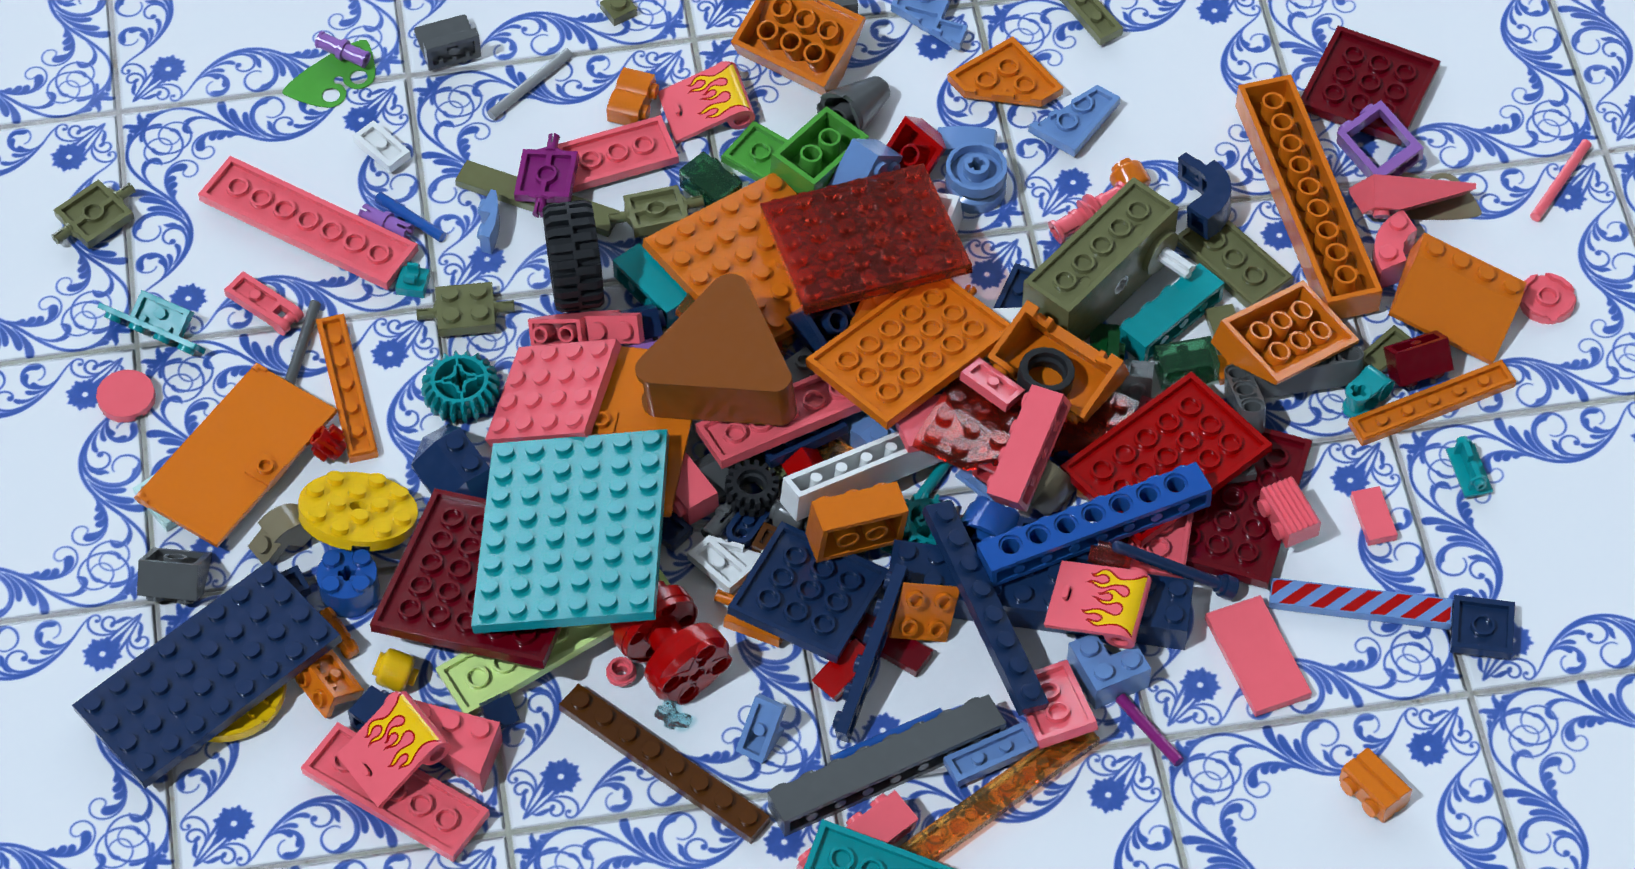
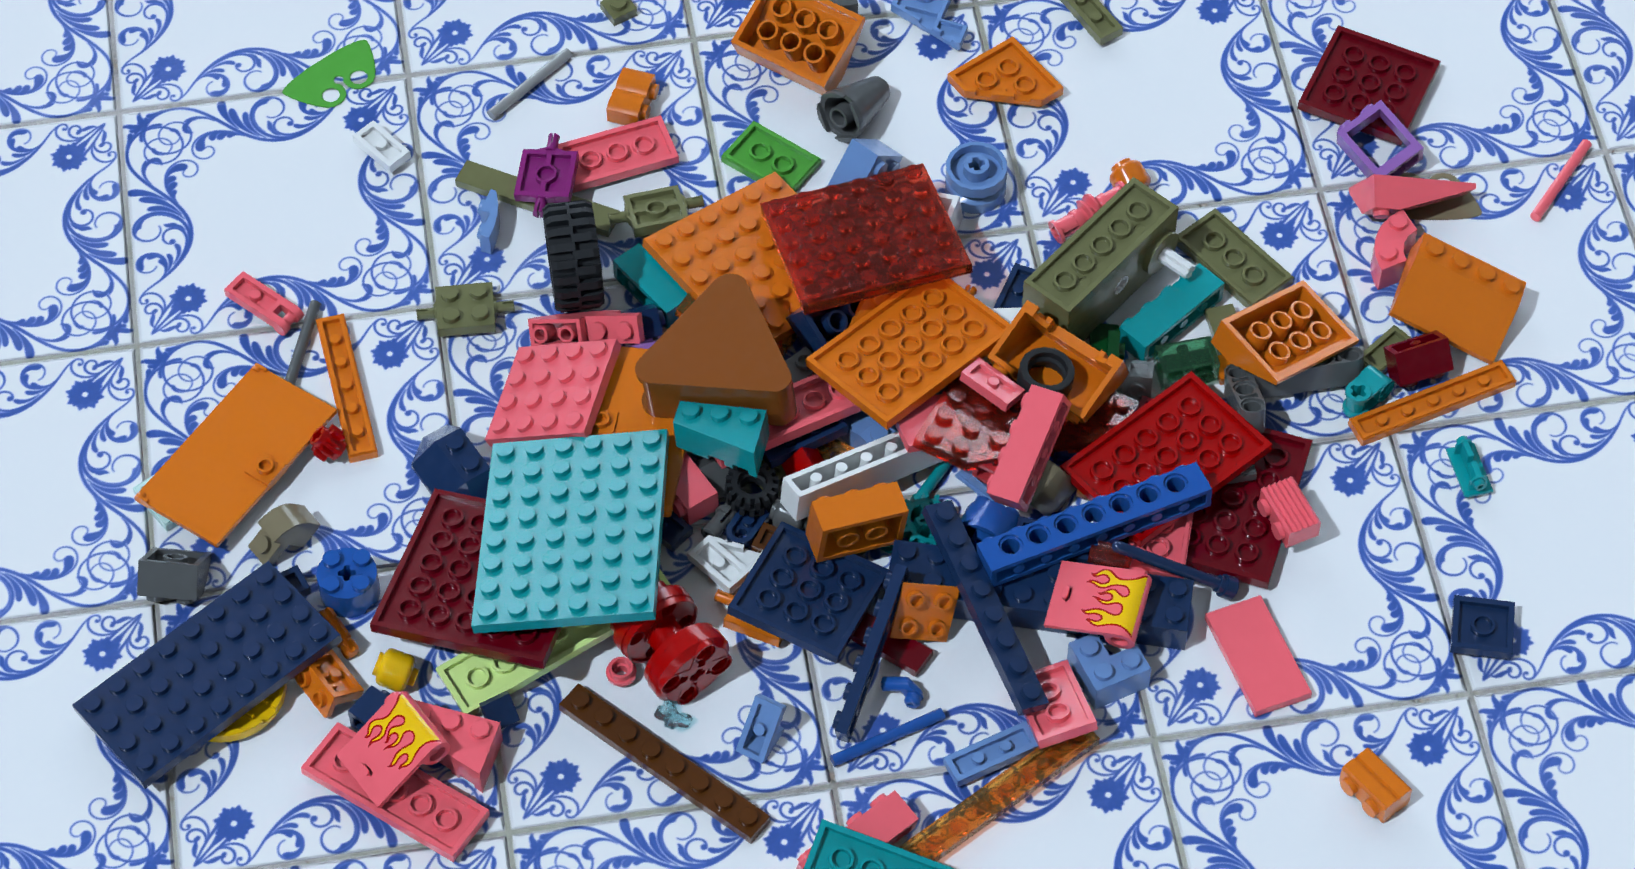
(93, 214): olive plate -> none
(125, 395): coral tile -> none
(158, 316): bracket -> none
(308, 222): coral plate -> none
(342, 49): medium lavender pin -> none
(357, 510): yellow plate -> none
(387, 220): medium lavender pin -> none
(410, 216): blue bar -> none
(412, 280): teal tile -> none
(448, 42): dark grey bracket -> none
(478, 382): teal gear -> none
(707, 101): coral door -> none
(708, 178): clear green brick -> none
(723, 432): none -> teal wedge
(814, 151): bright green brick -> none
(834, 676): red slope -> none
(882, 766): dark grey brick -> none
(906, 686): none -> blue arm
(917, 143): red slope -> none
(957, 135): medium blue slope -> none
(1077, 122): medium blue wing -> none
(1149, 729): magenta bar -> none
(1213, 208): dark blue arch -> none
(1308, 196): orange brick -> none
(1360, 603): medium blue tile -> none
(1373, 515): coral tile -> none
(1548, 298): coral tile -> none

